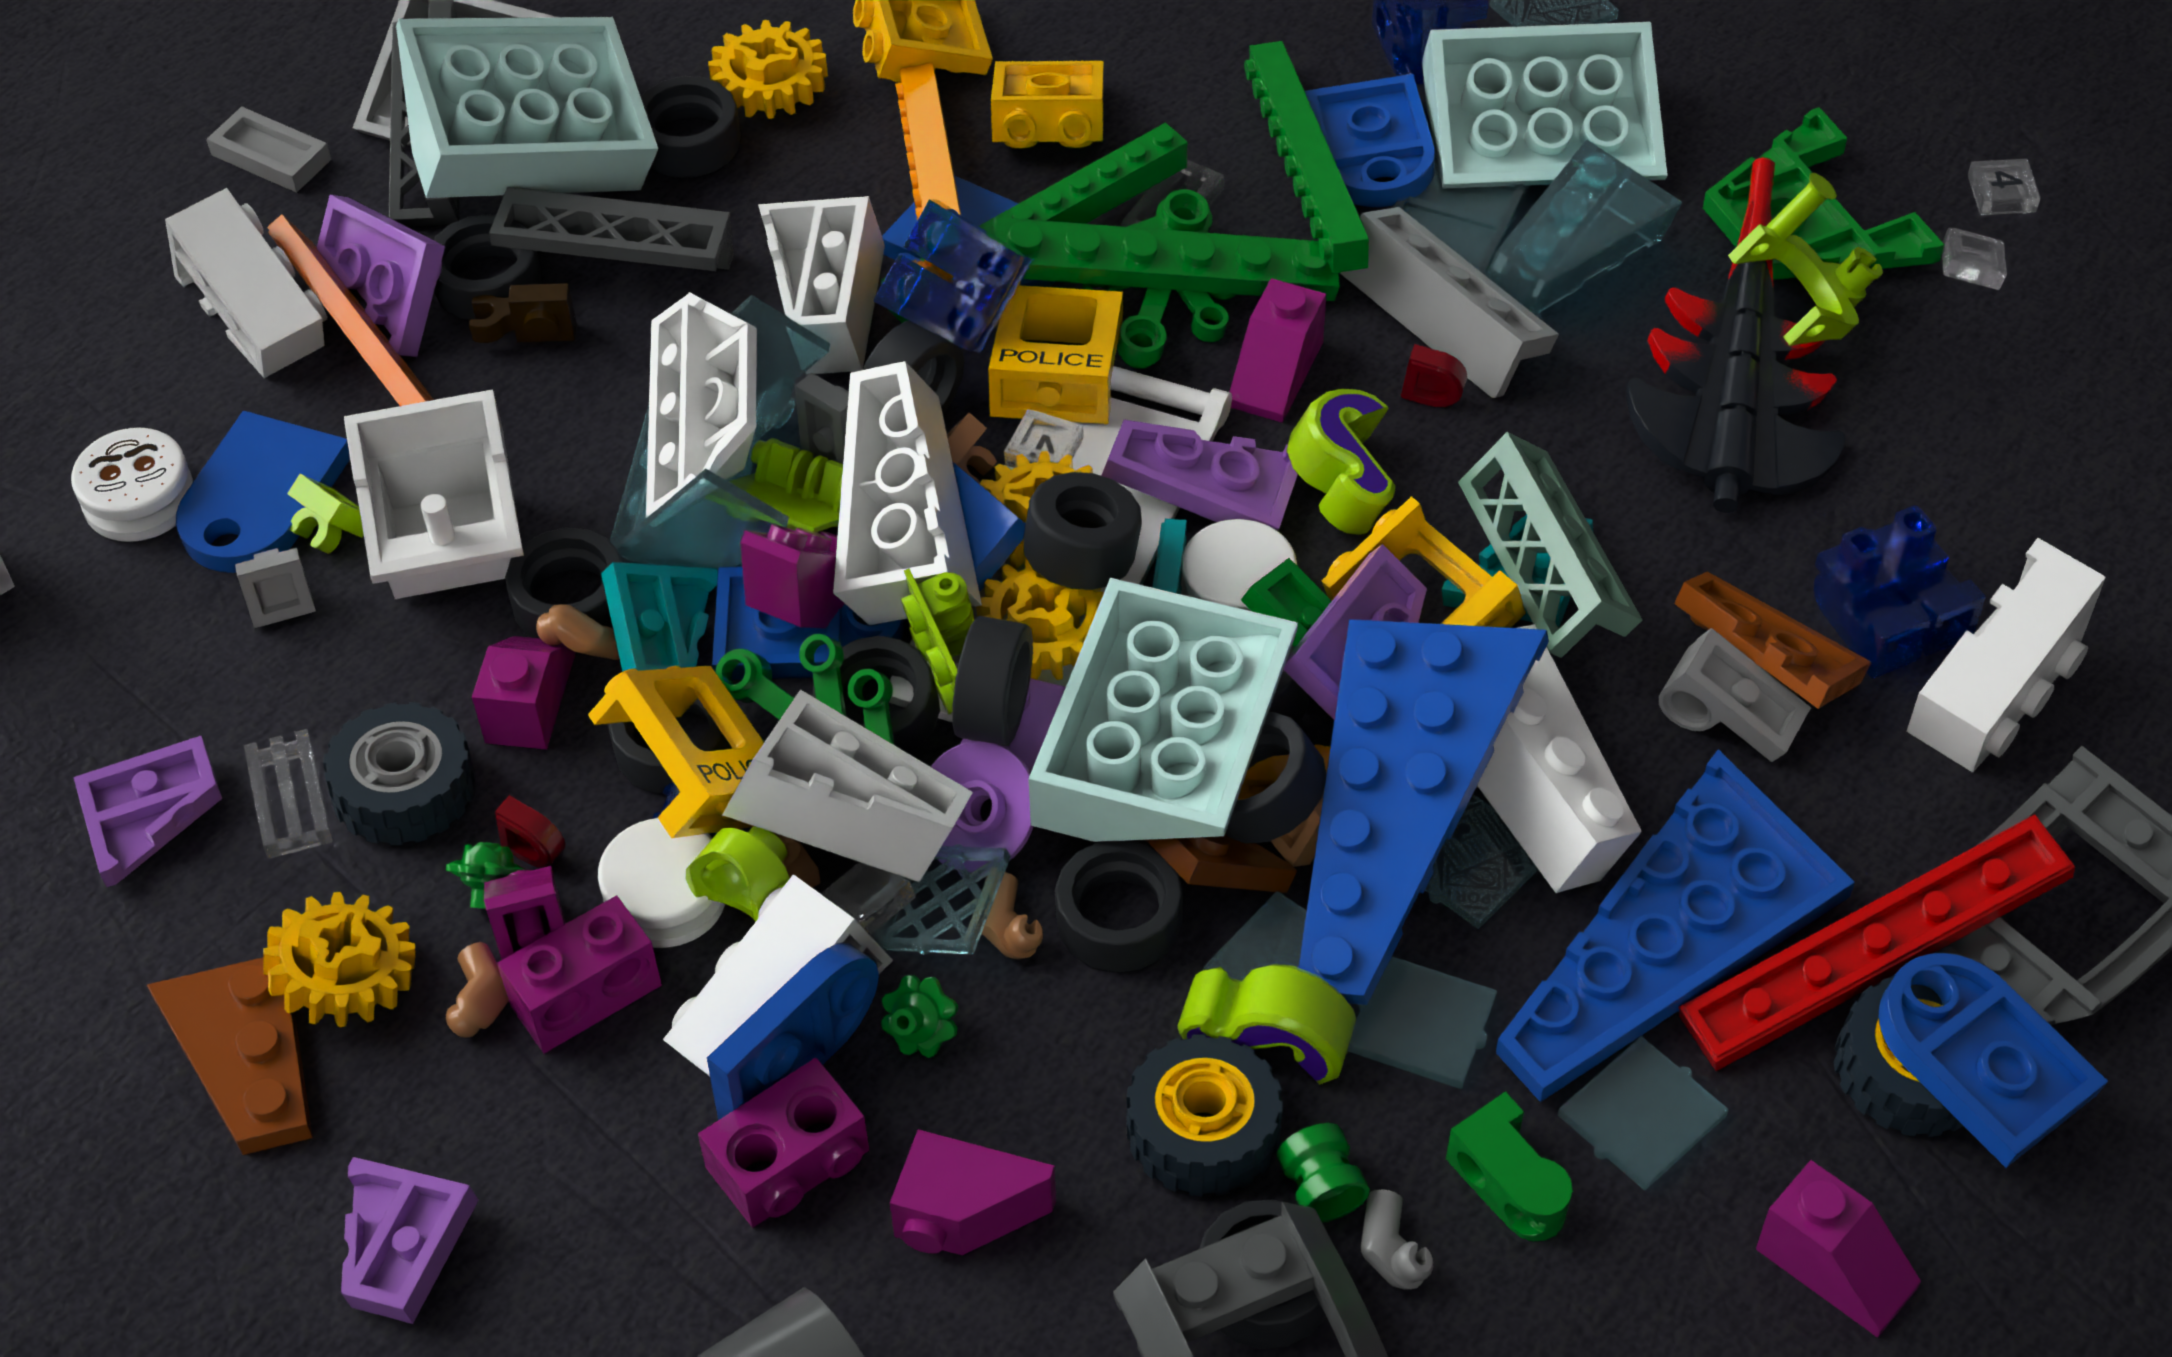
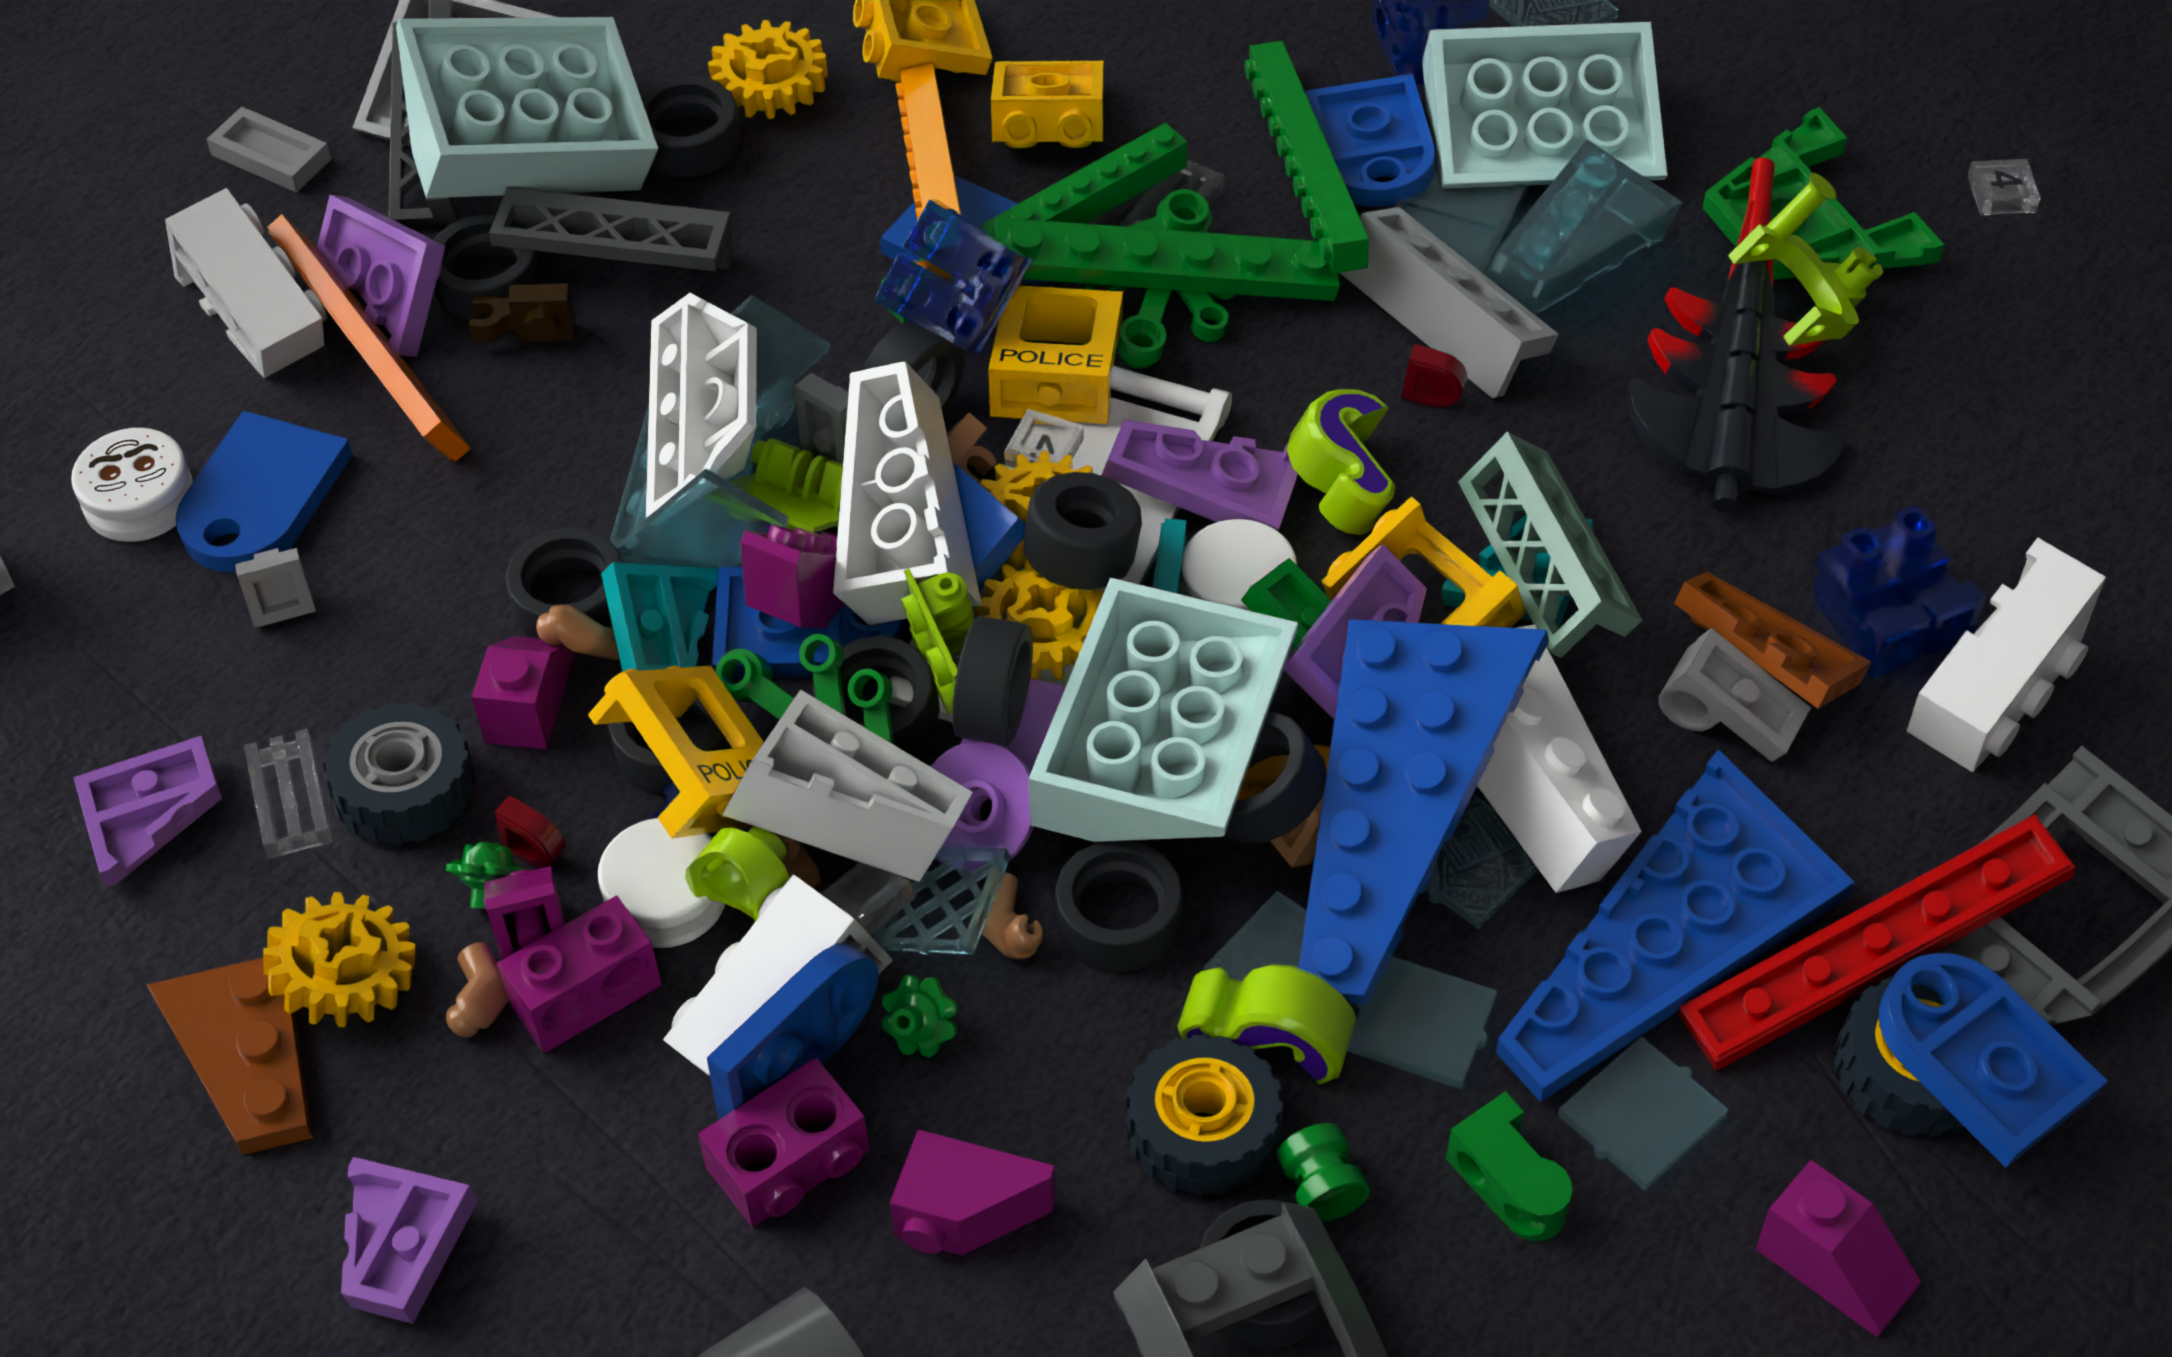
(324, 508): lime tile -> none
(434, 493): white piece -> none
(828, 272): white wedge -> none
(1225, 863): reddish brown wing -> none
(1278, 349): magenta slope -> none
(1384, 1247): light grey arm -> none
(1974, 258): clear tile -> none

